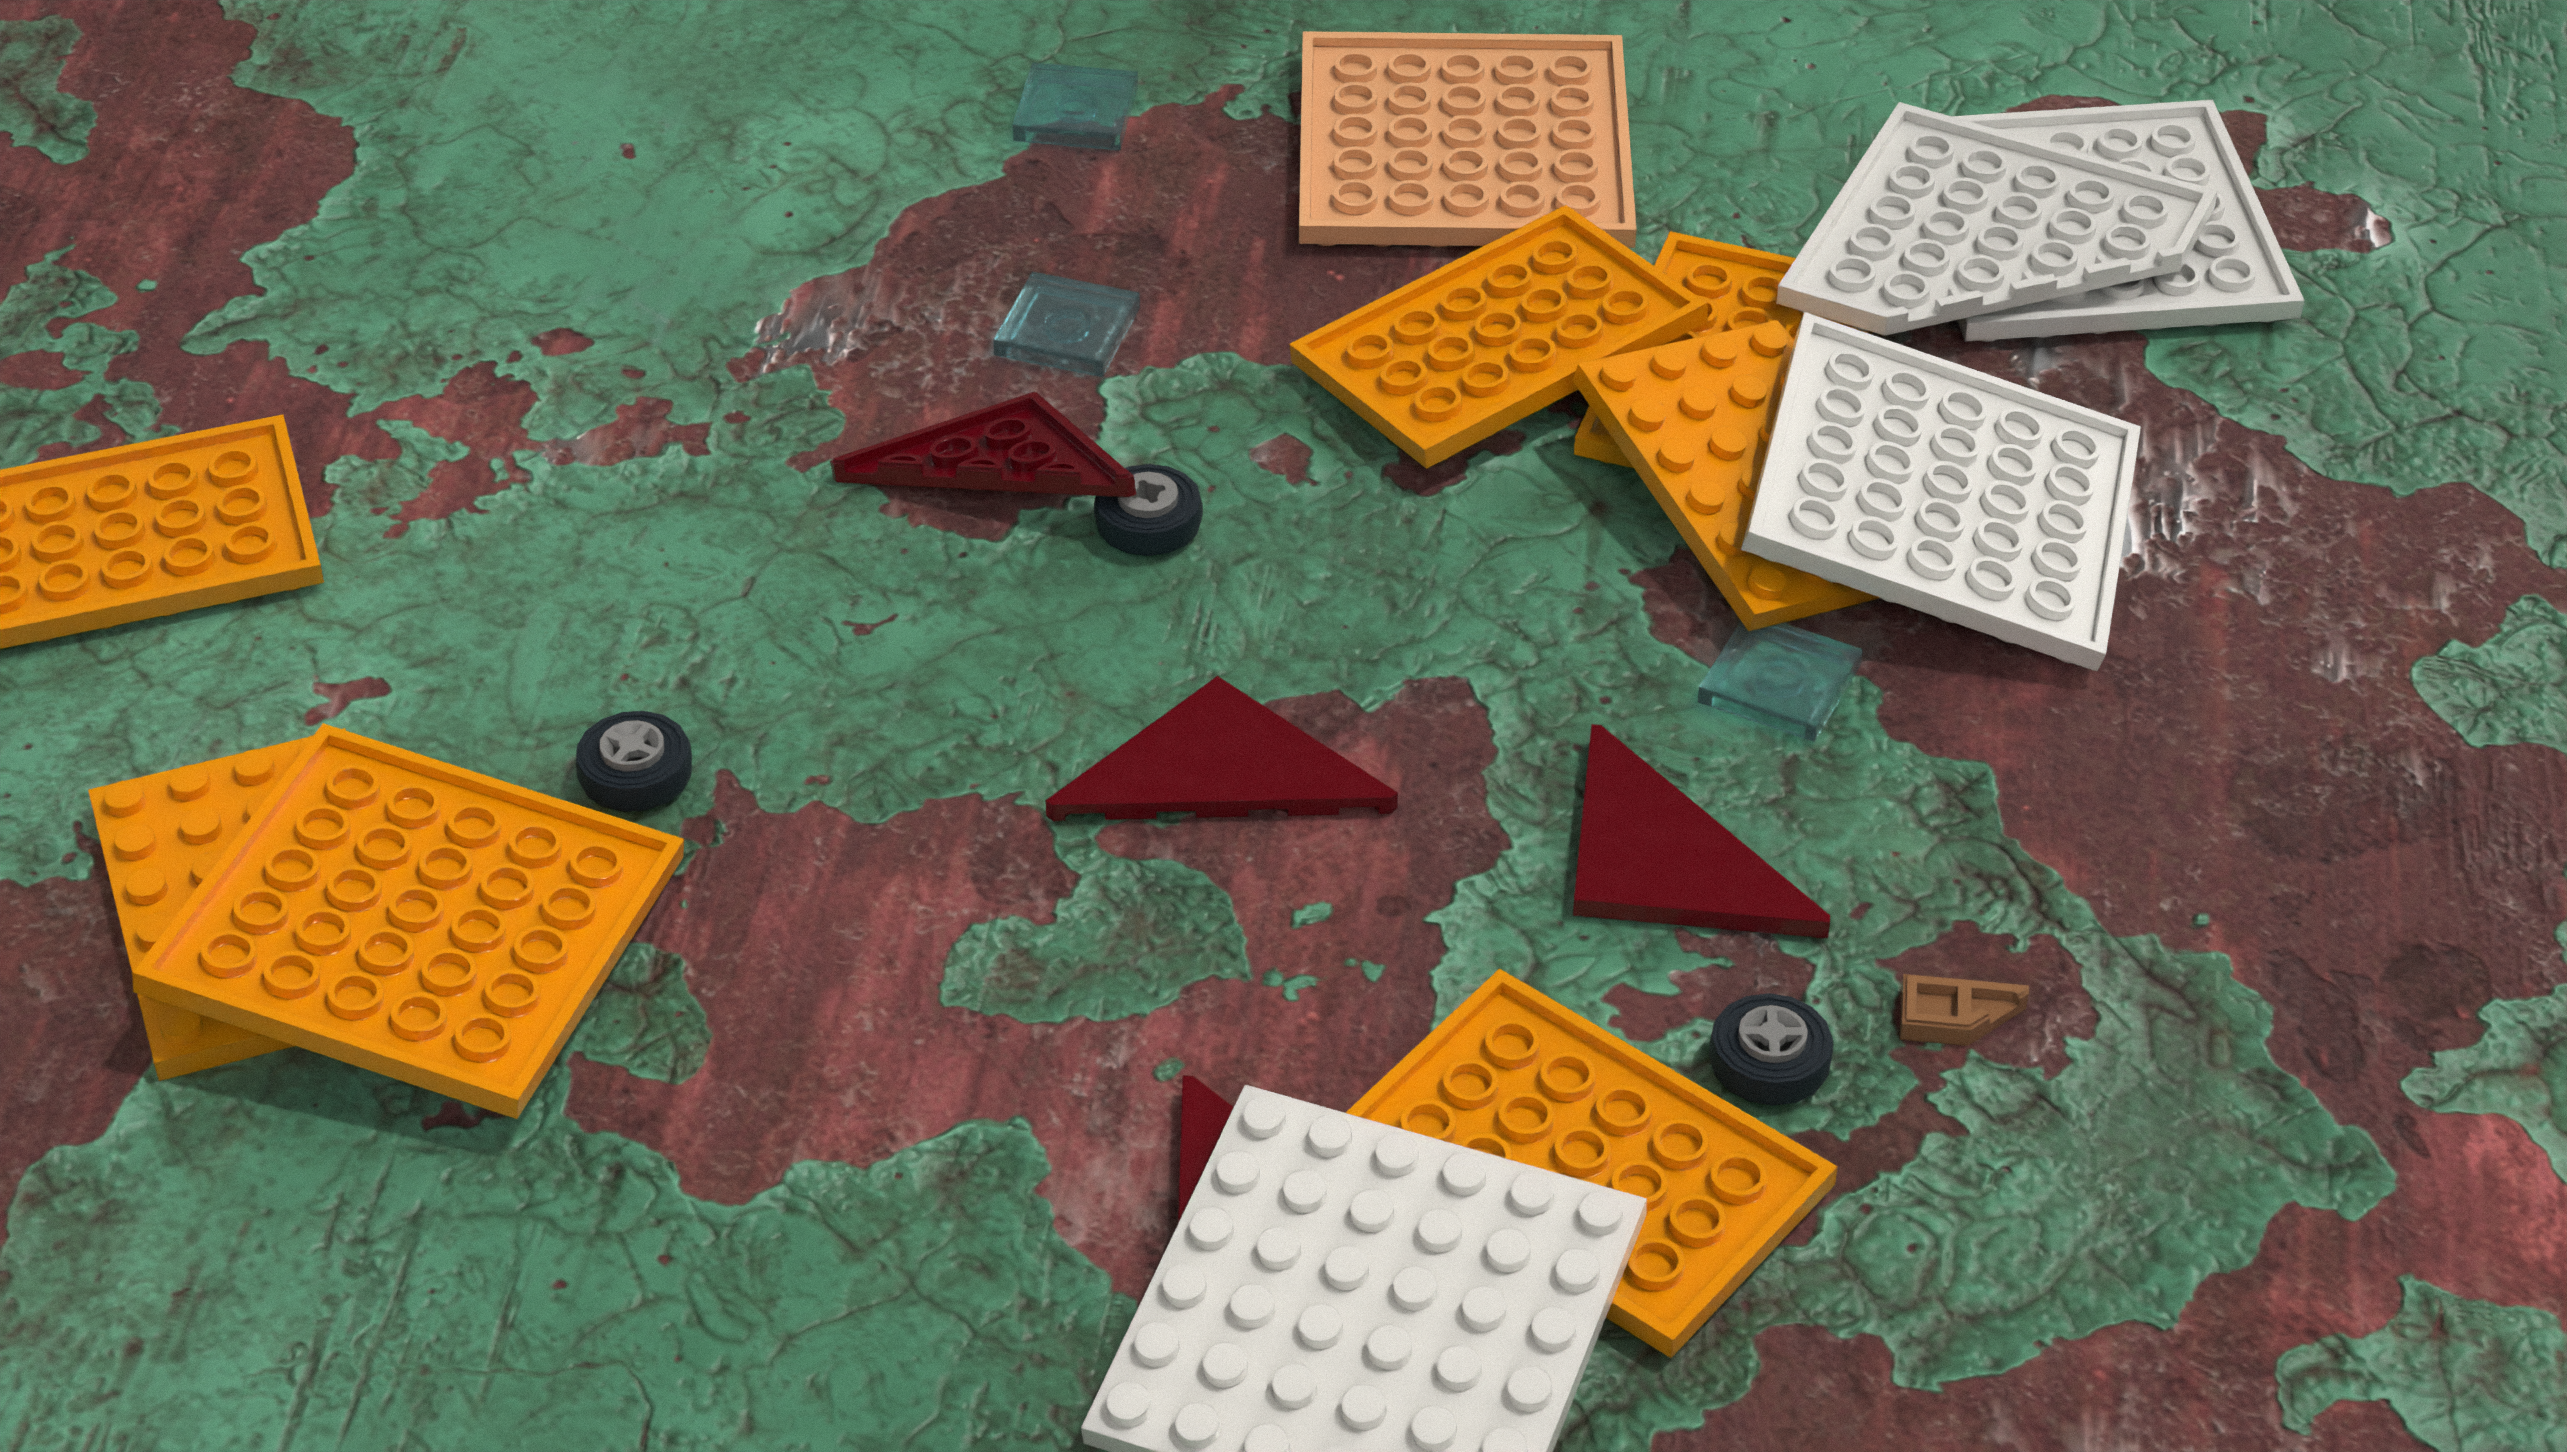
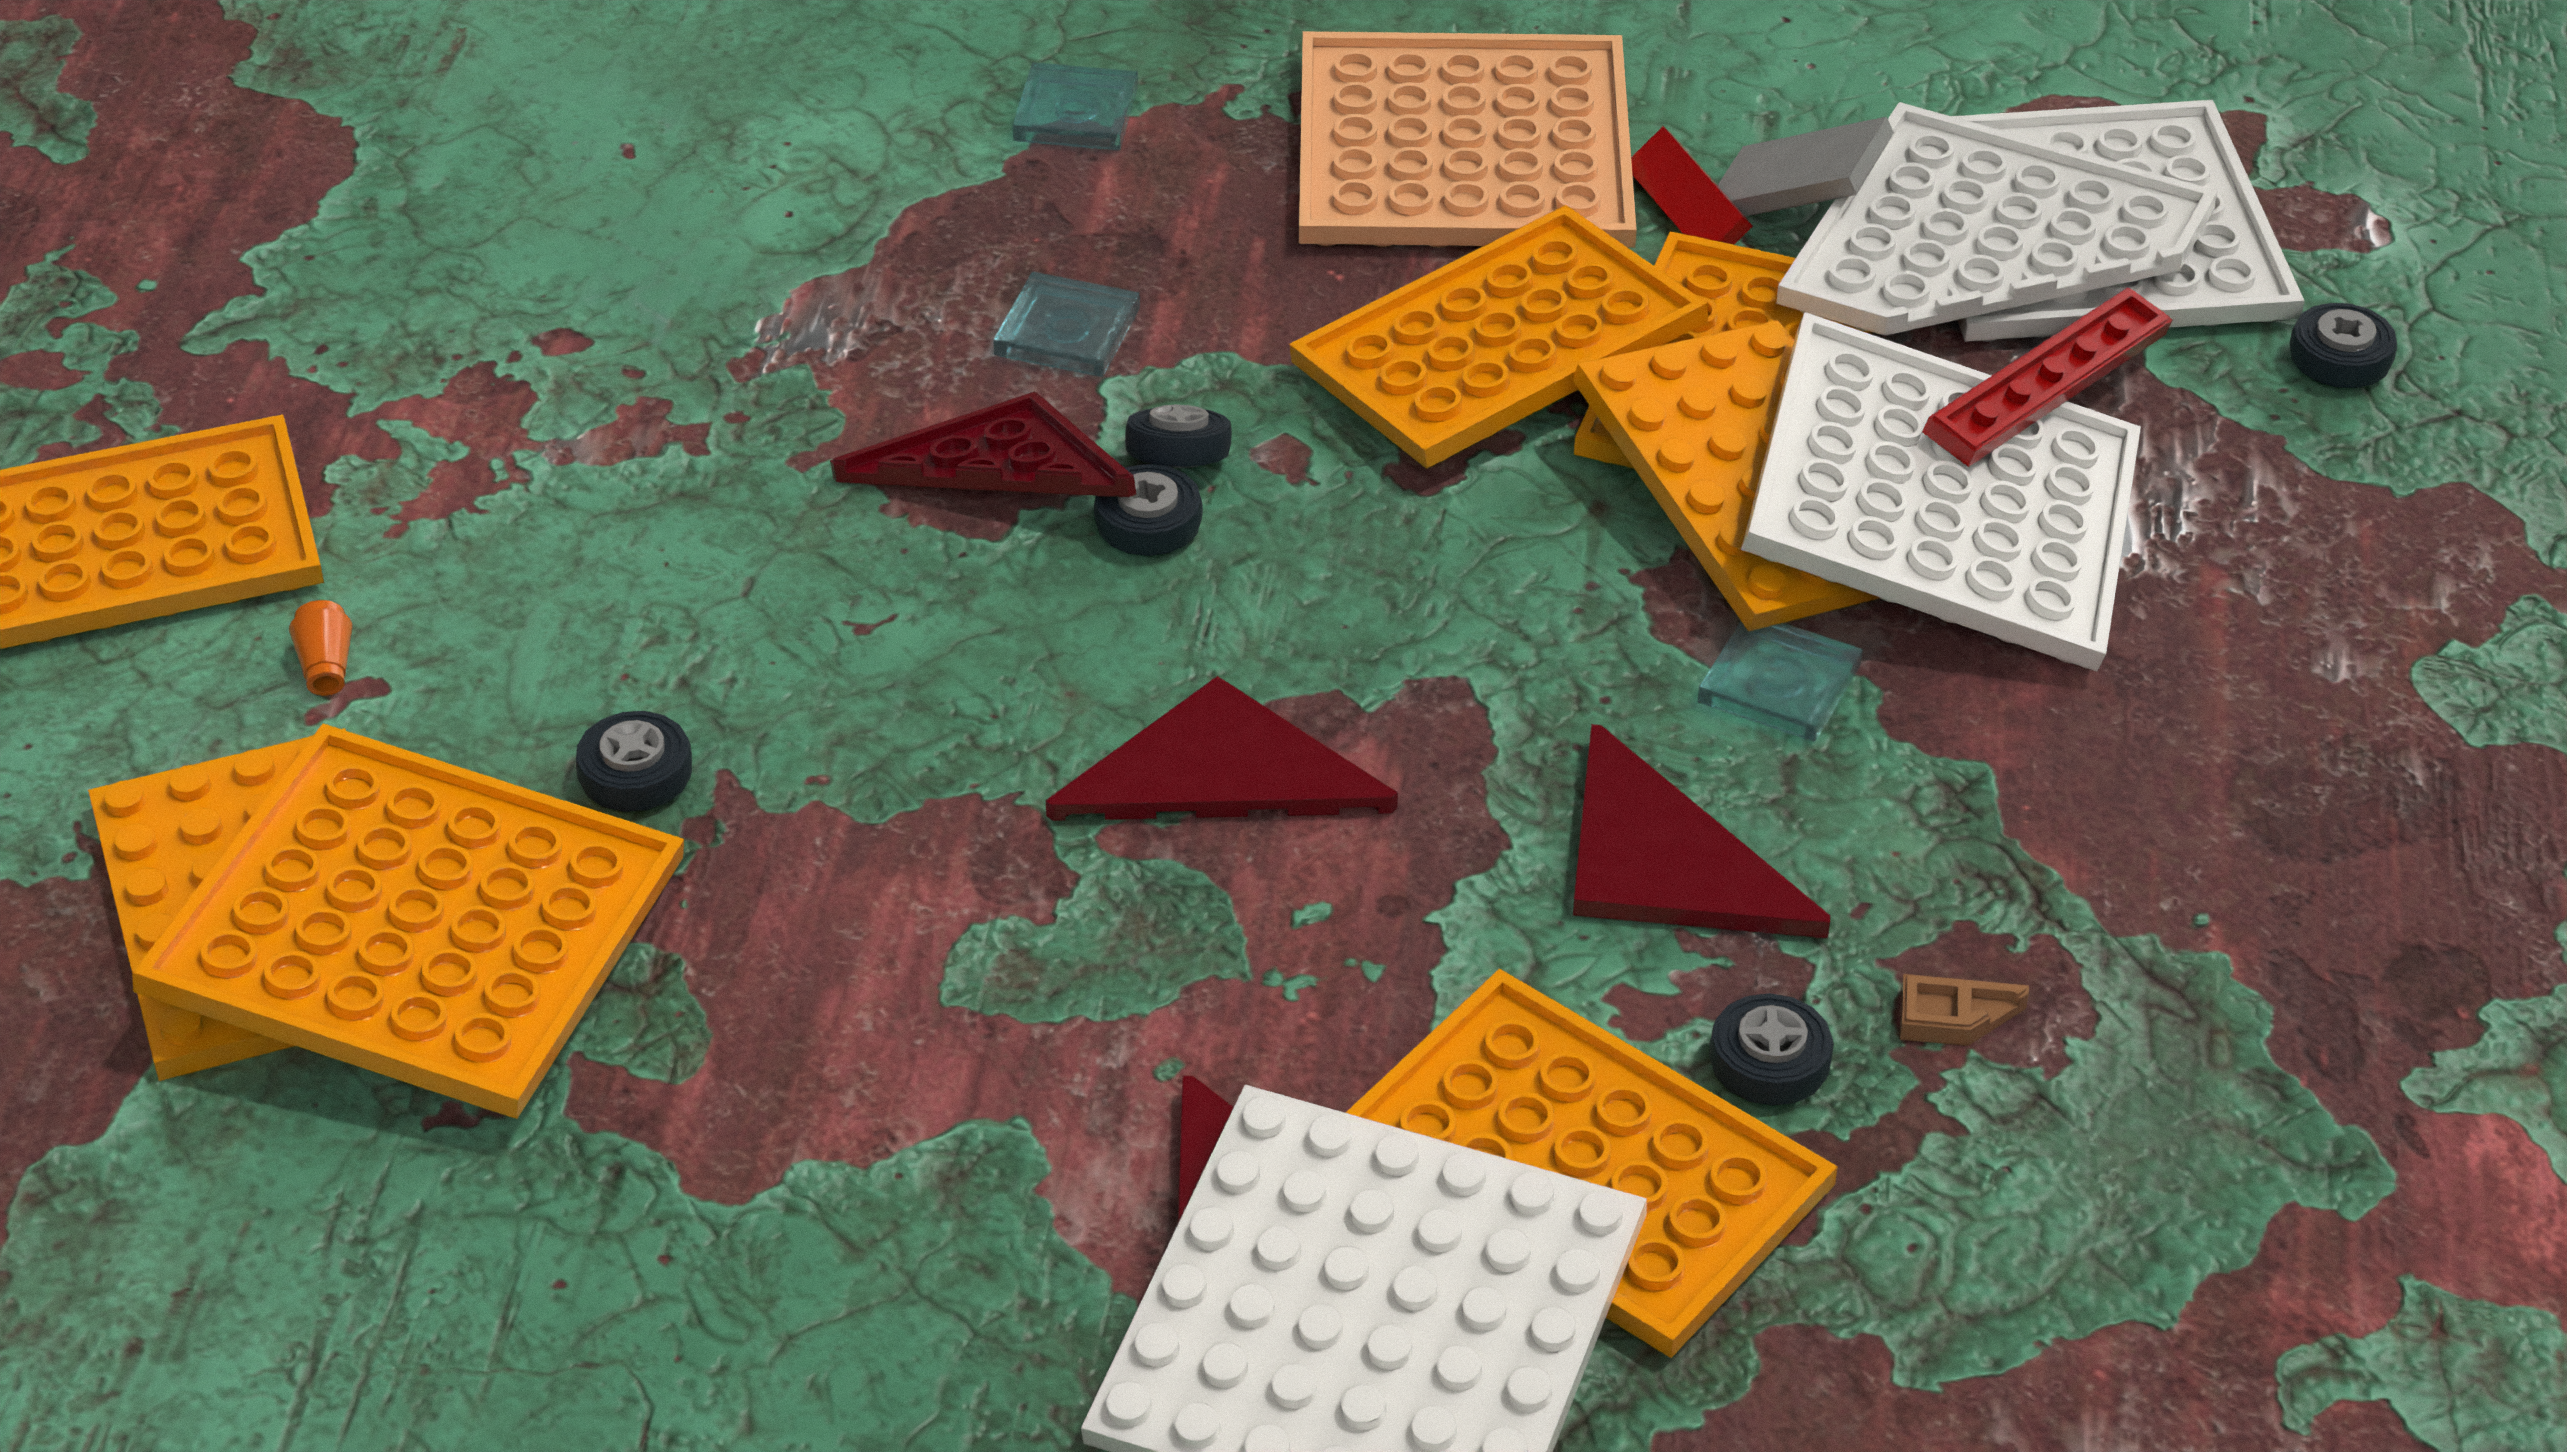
(322, 643): none -> orange cone
(1178, 436): none -> black wheel
(1686, 191): none -> red tile
(1805, 167): none -> light grey tile
(2046, 376): none -> red tile
(2343, 345): none -> black wheel

